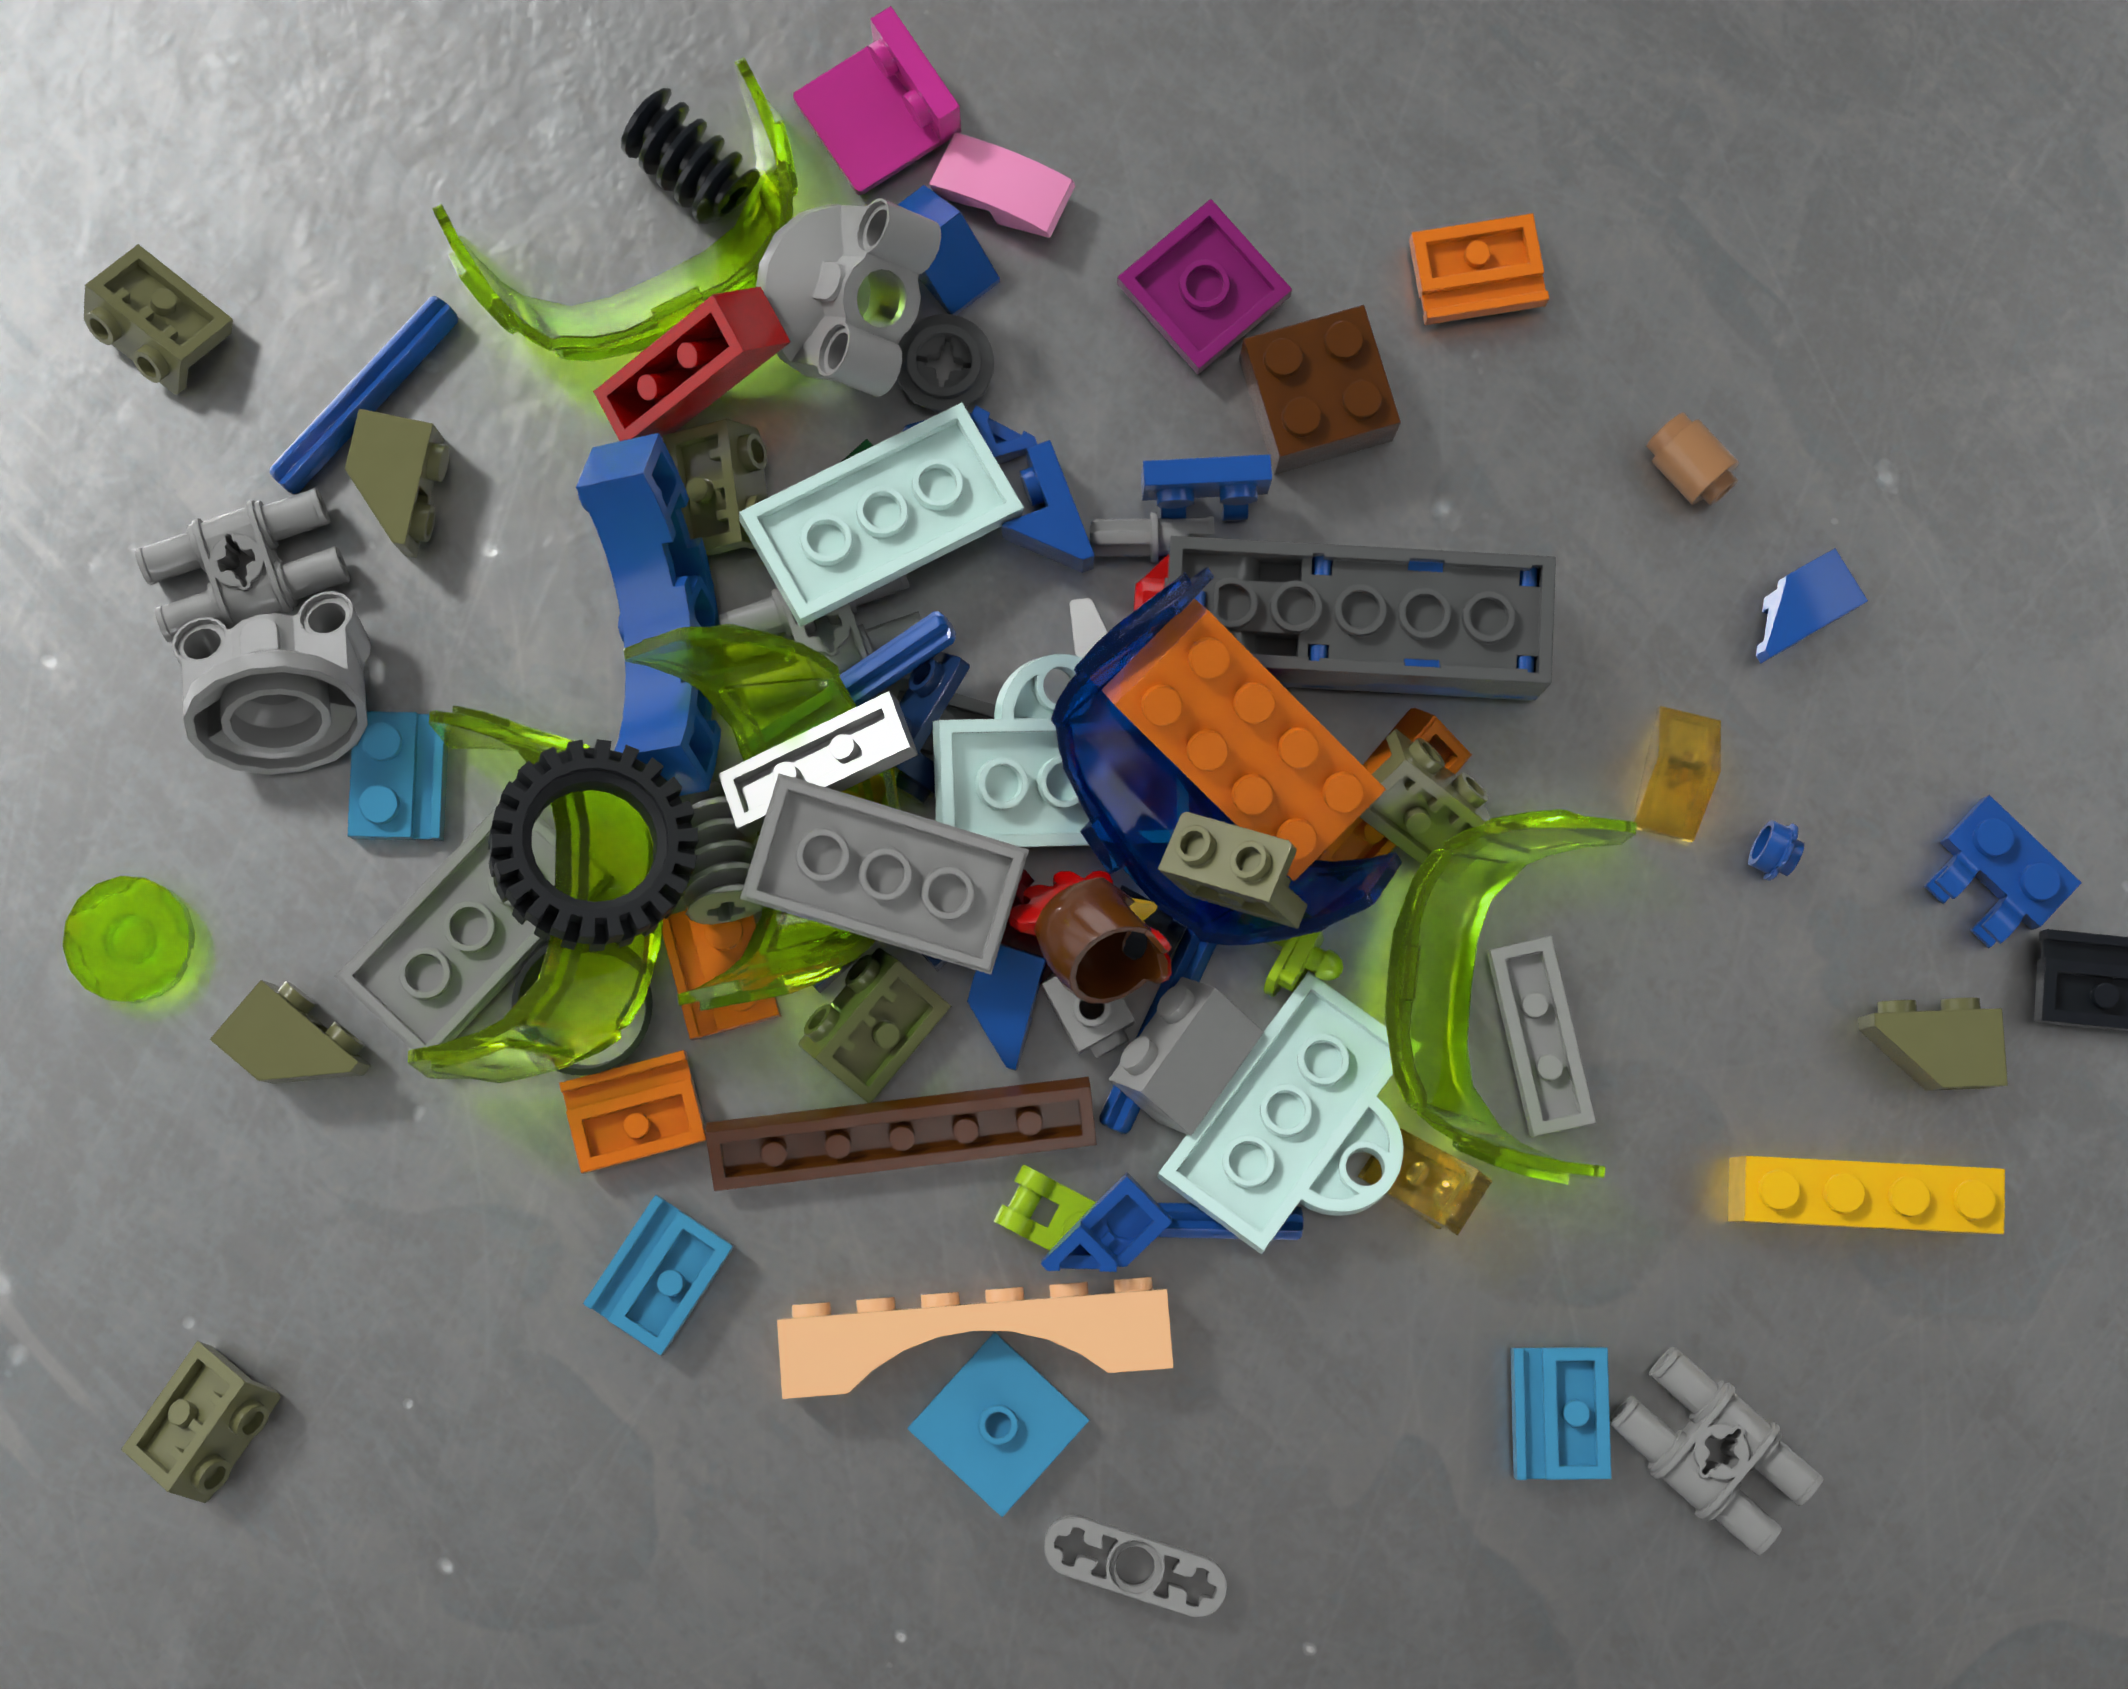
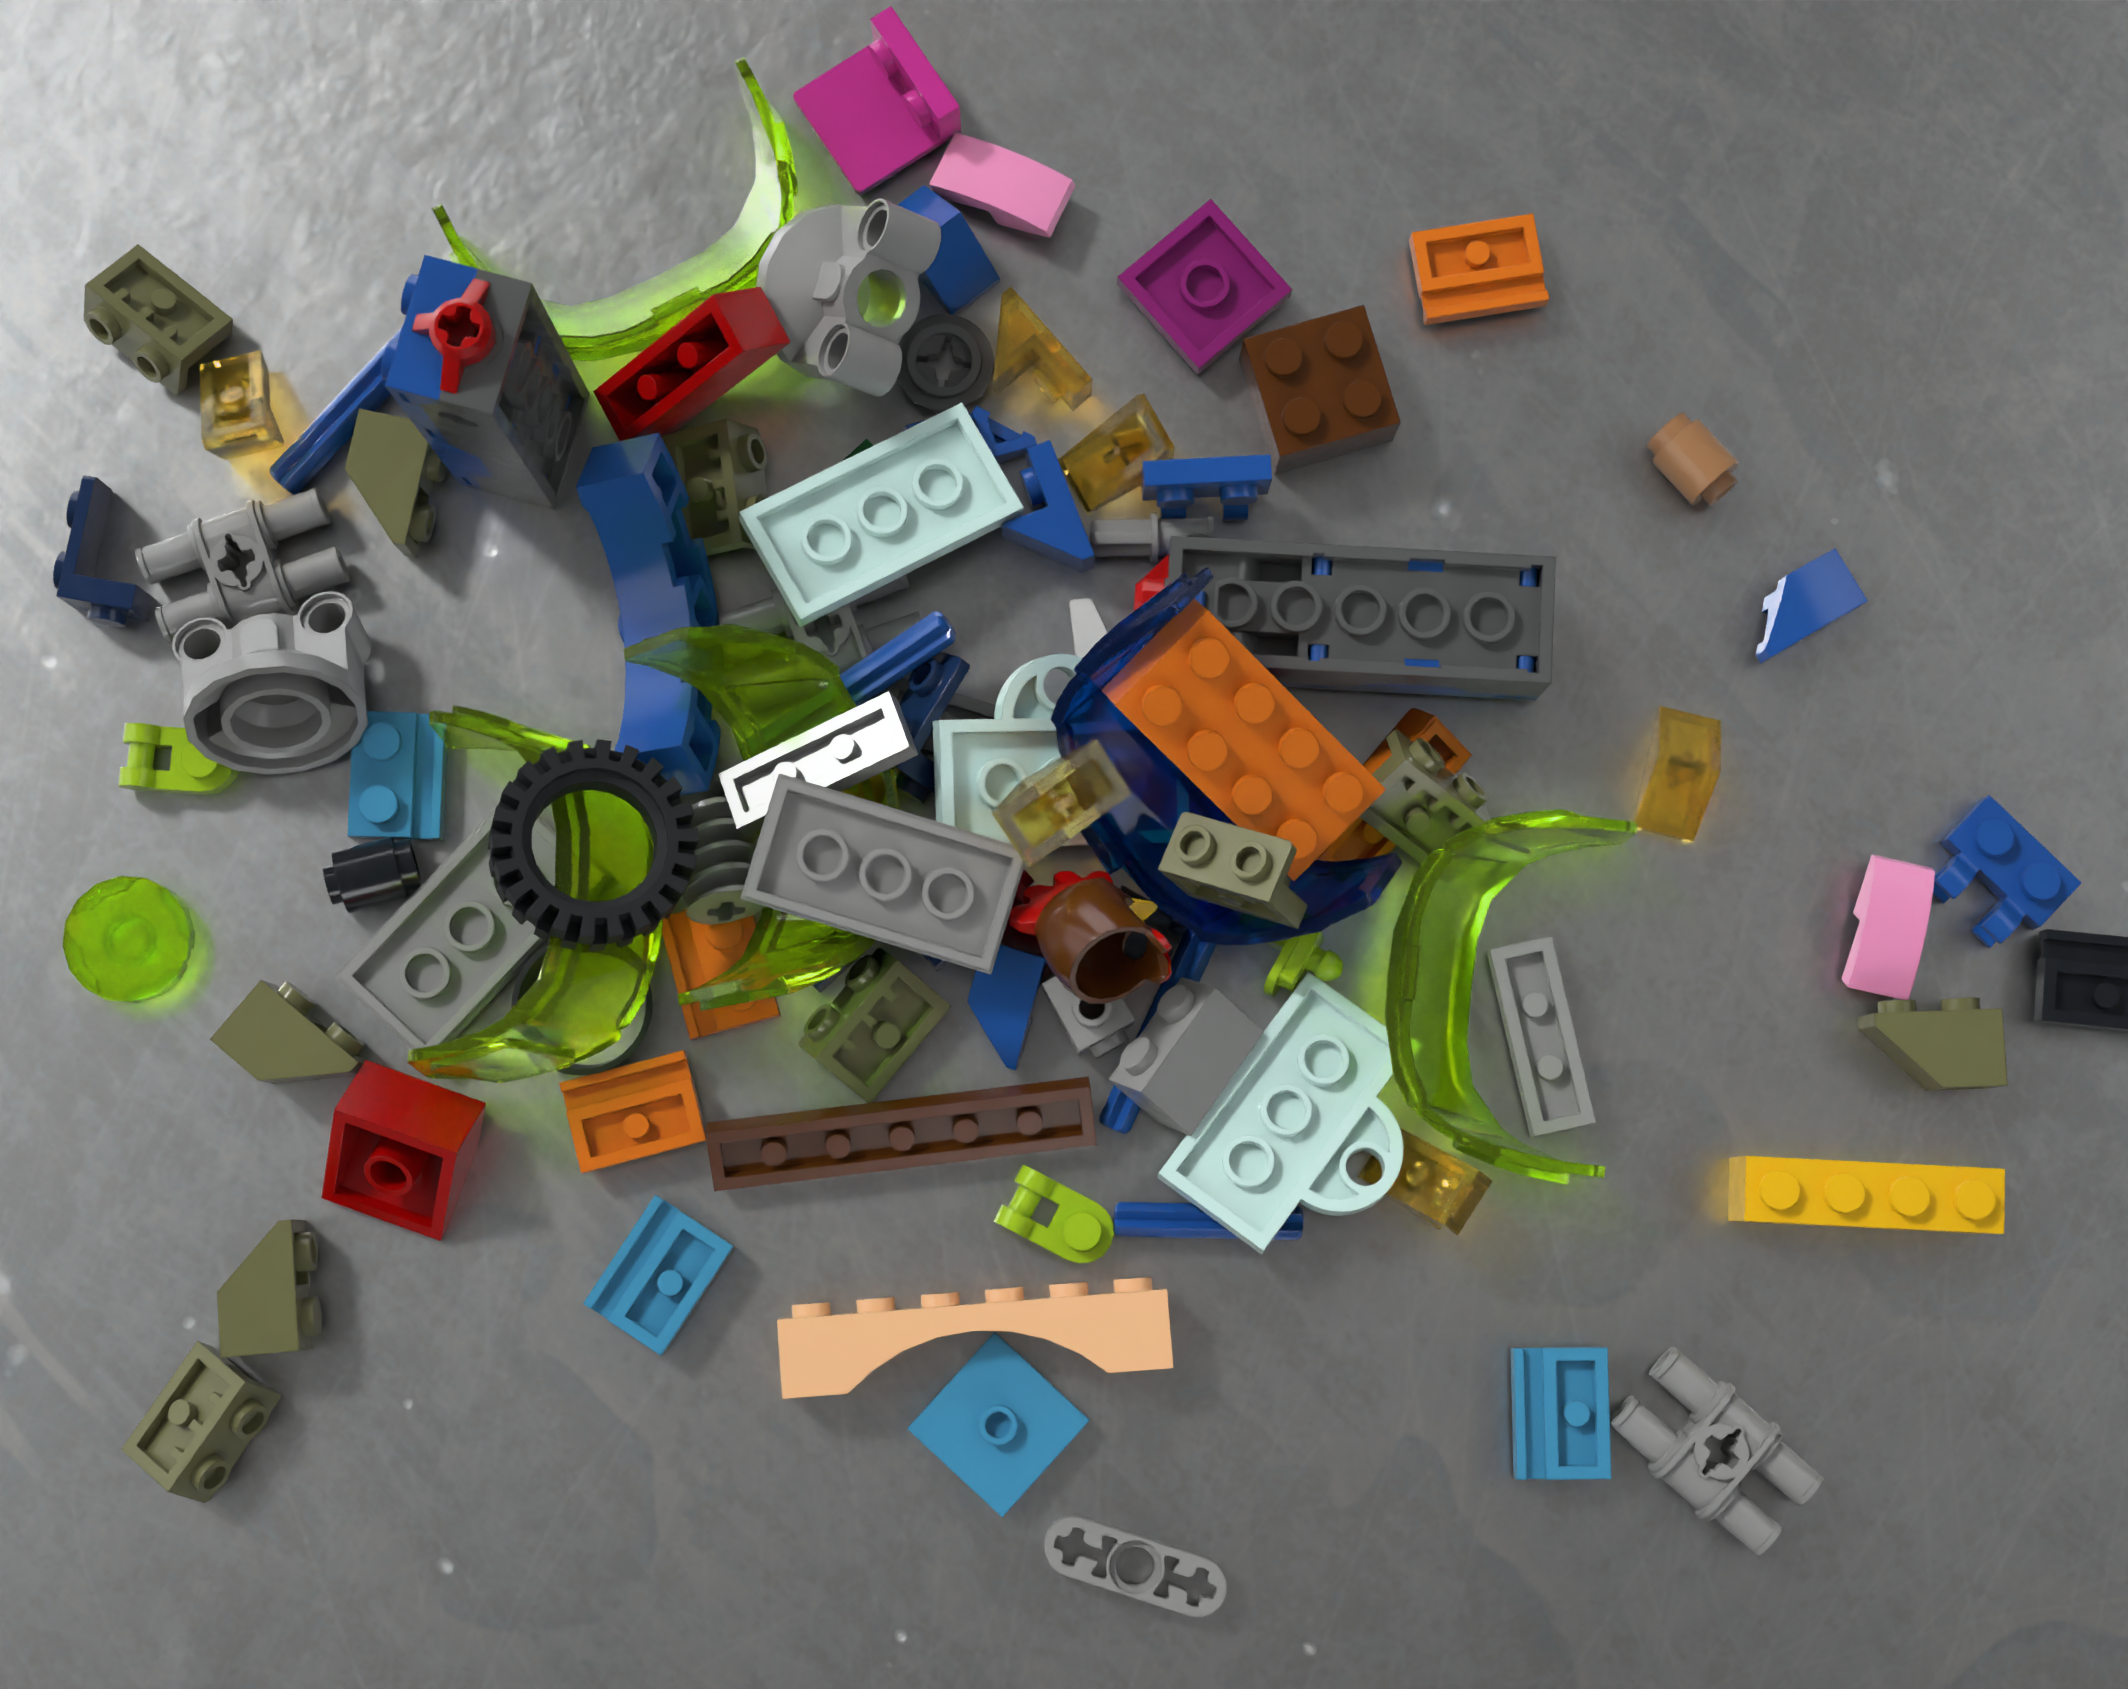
(75, 570): none -> dark blue bracket
(189, 768): none -> lime plate
(237, 407): none -> clear yellow slope
(268, 1297): none -> olive slope
(372, 874): none -> black brick
(401, 1149): none -> red slope
(487, 380): none -> dark grey piece
(684, 161): black piece -> none
(1026, 343): none -> clear yellow slope
(1060, 801): none -> clear yellow slope
(1110, 1231): blue slope -> none
(1112, 455): none -> clear yellow slope
(1776, 850): blue plate -> none
(1891, 928): none -> bright pink slope

